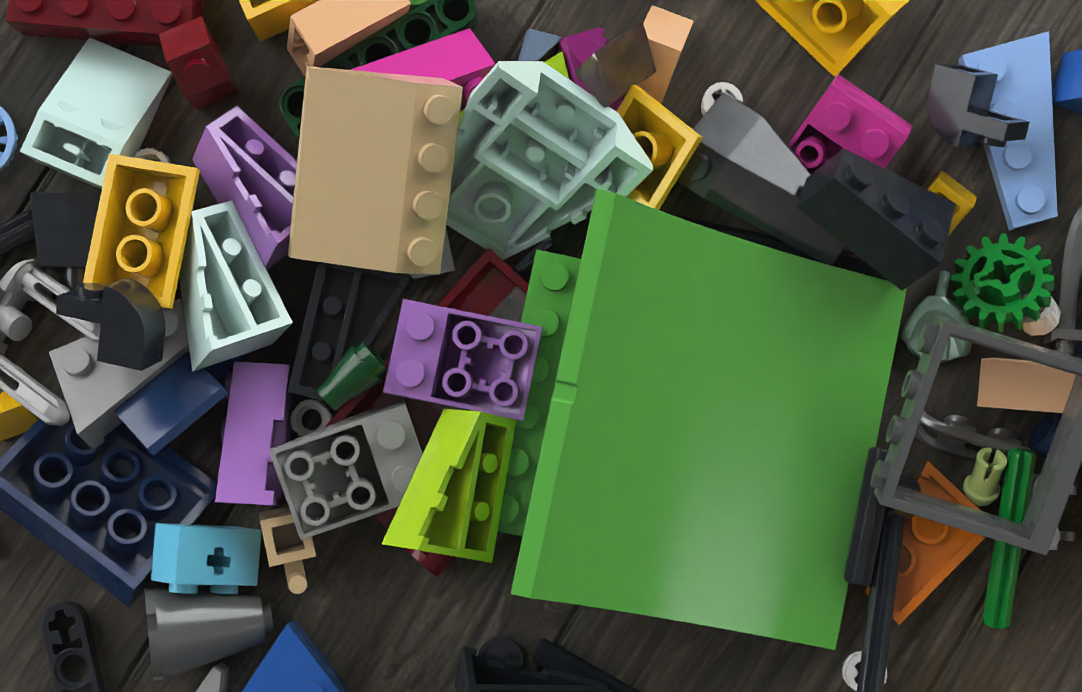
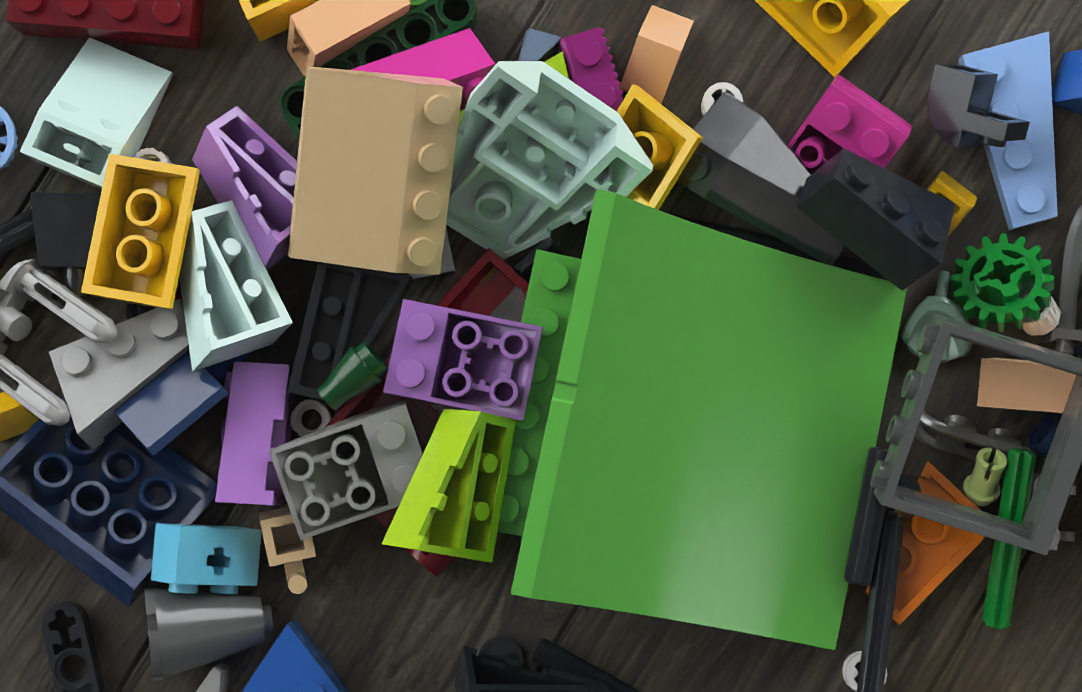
(128, 320): black brick -> none
(197, 64): dark red slope -> none
(618, 66): clear smoke slope -> none

